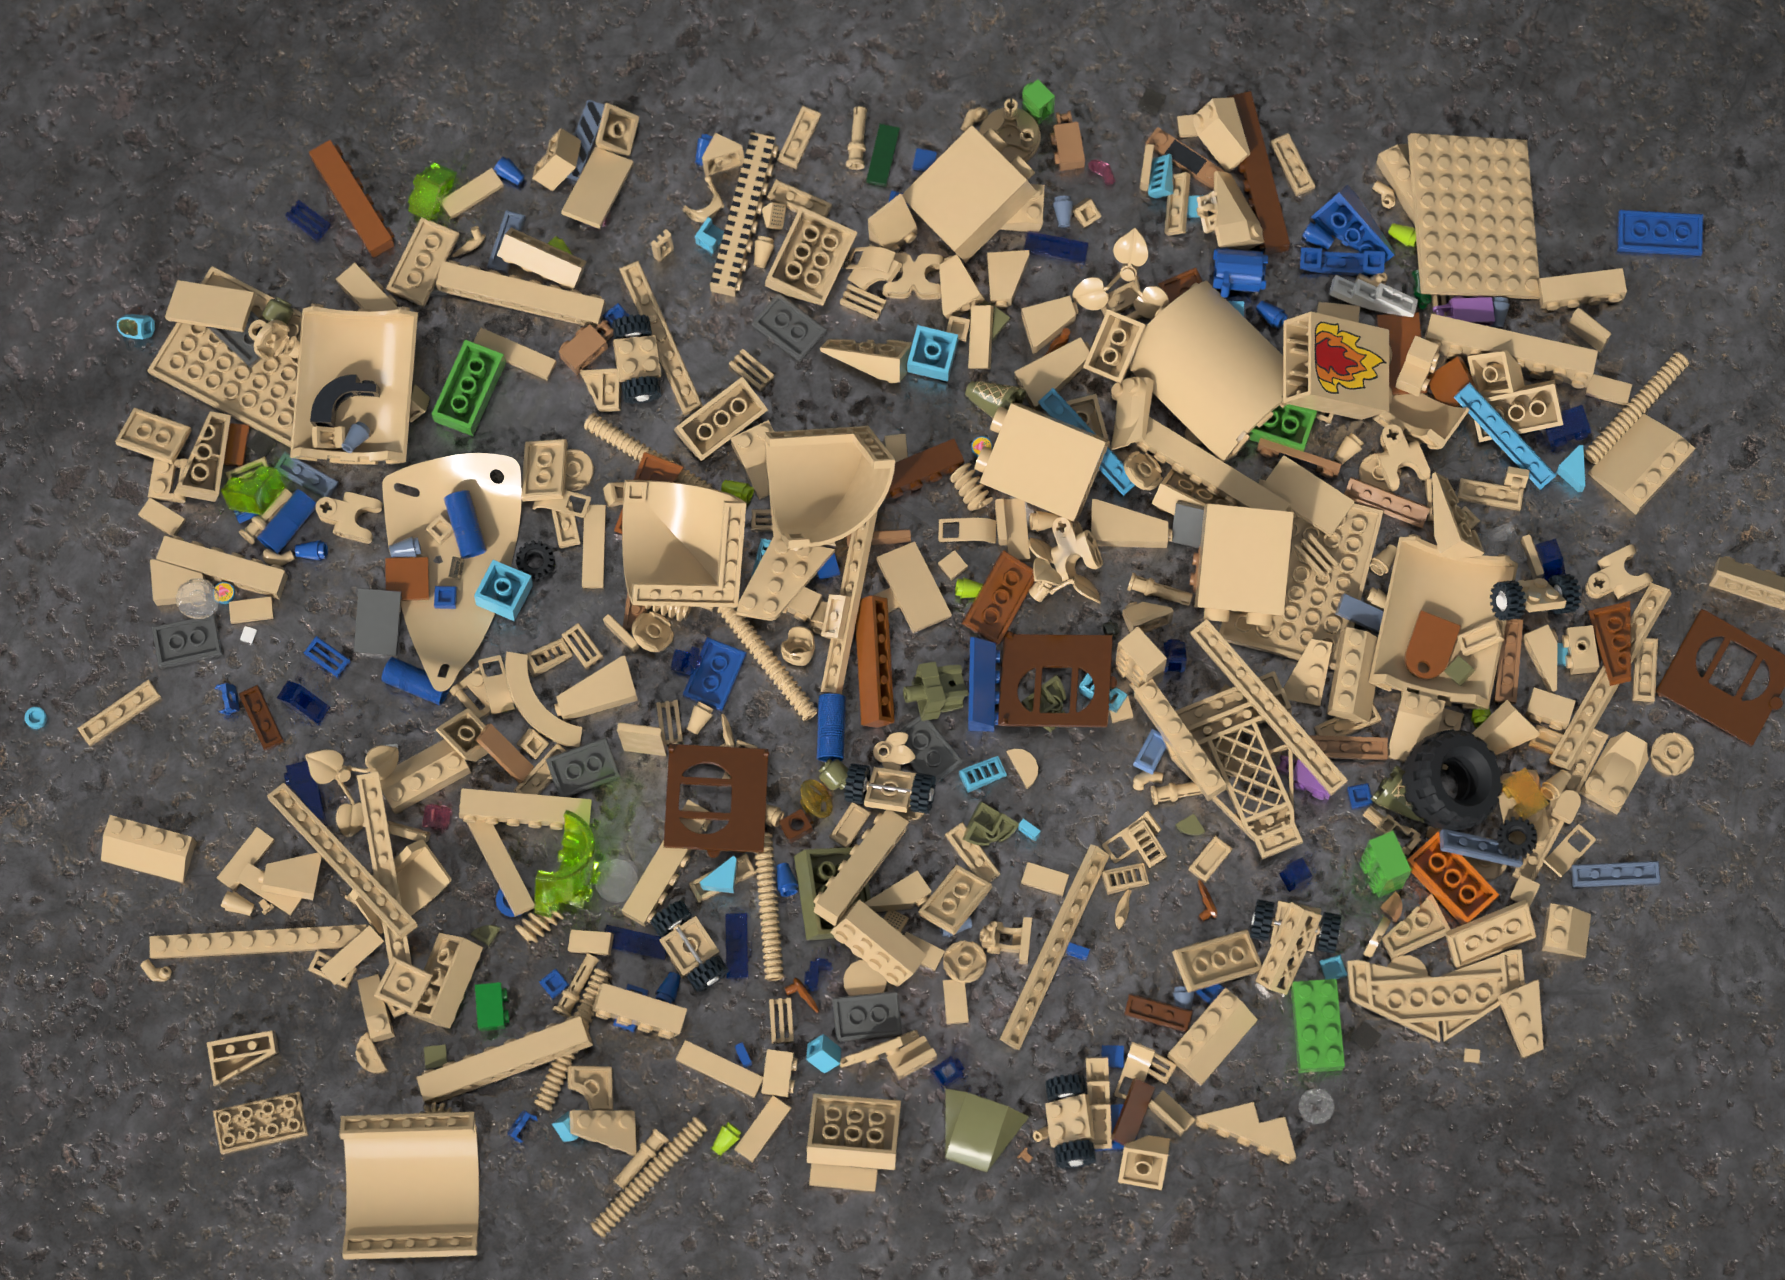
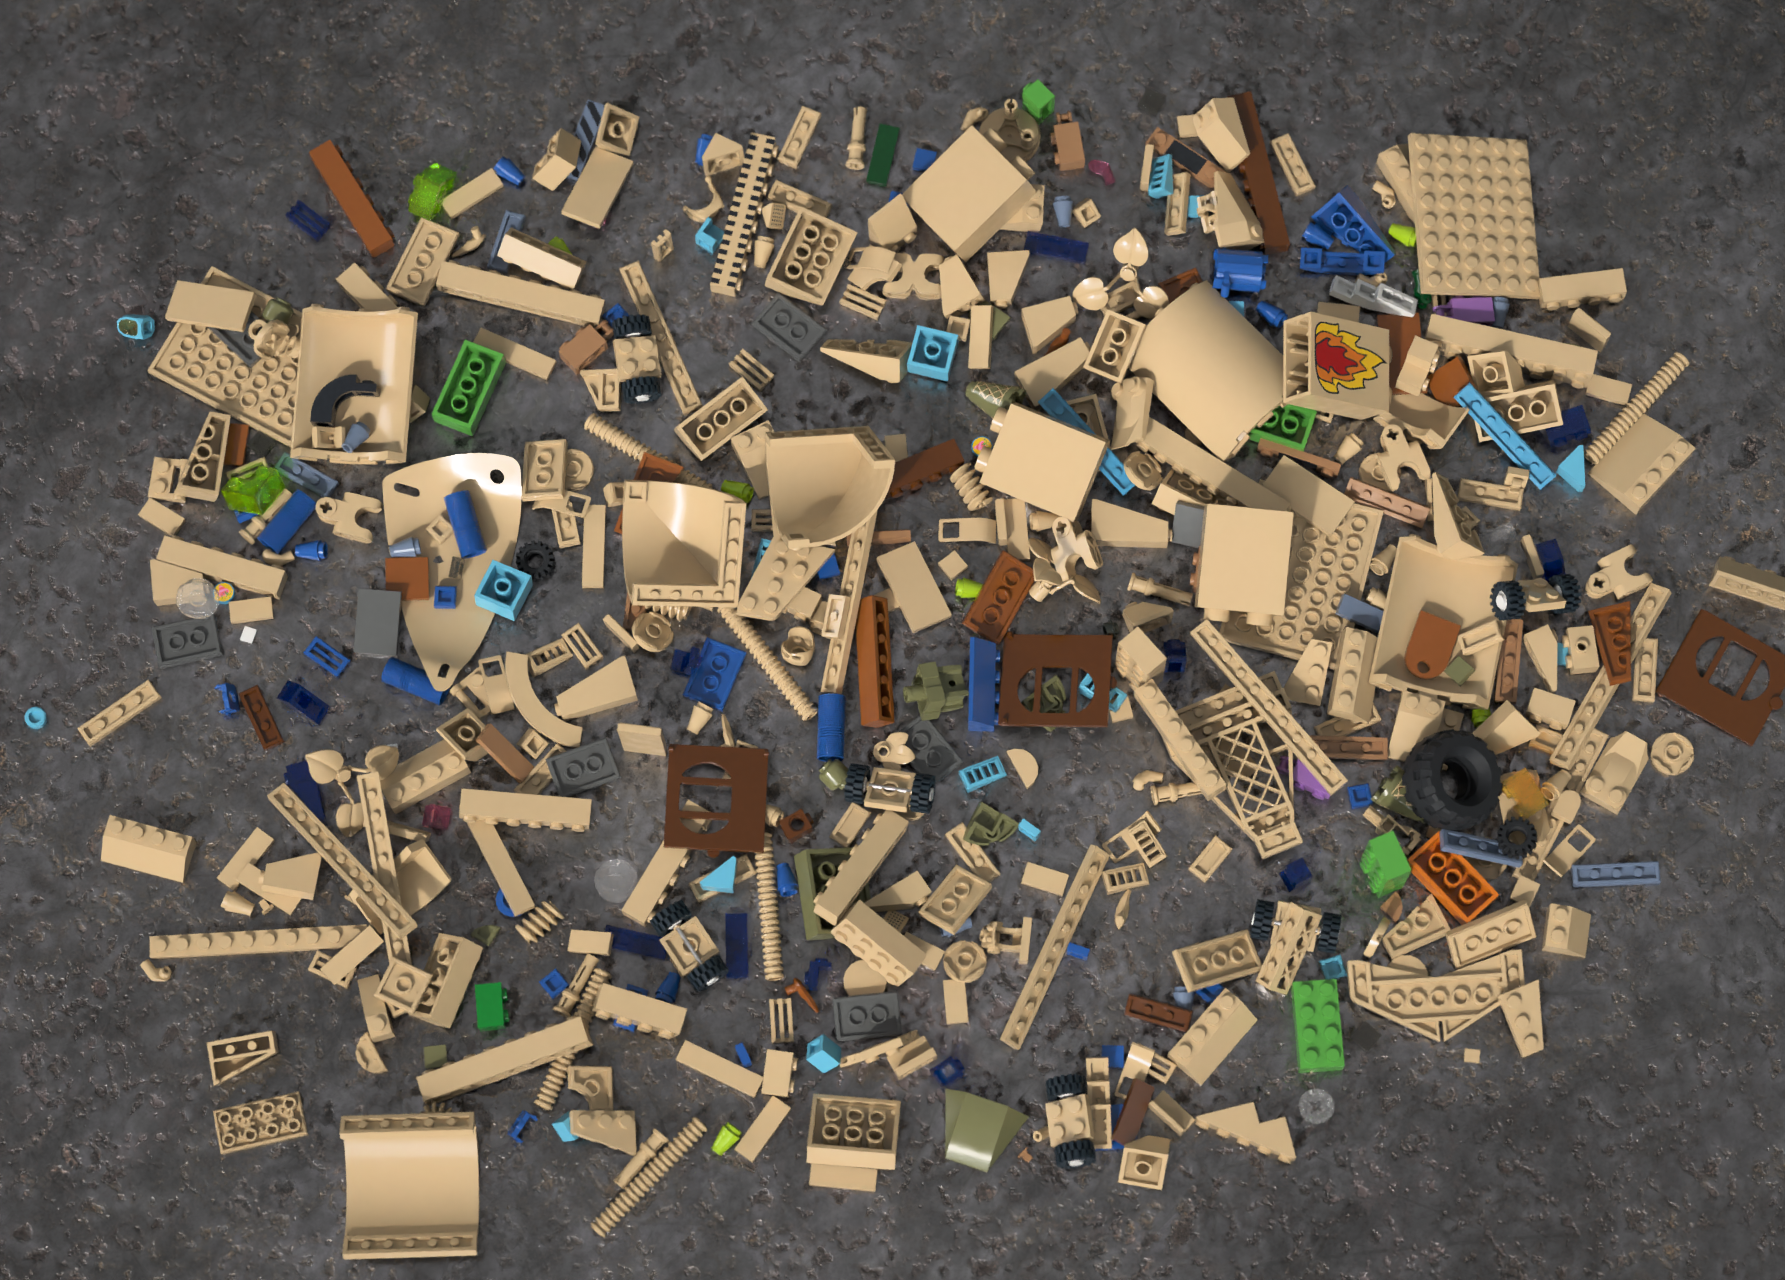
(153, 436): tan tile -> none
(576, 873): clear neon green piece -> none
(667, 705): tan tile -> none
(812, 800): clear yellow piece -> none
(1150, 752): medium blue tile -> none
(1190, 826): olive tile -> none
(1208, 901): dark orange bar -> none
(1304, 542): tan tile -> none
(1660, 232): blue tile -> none

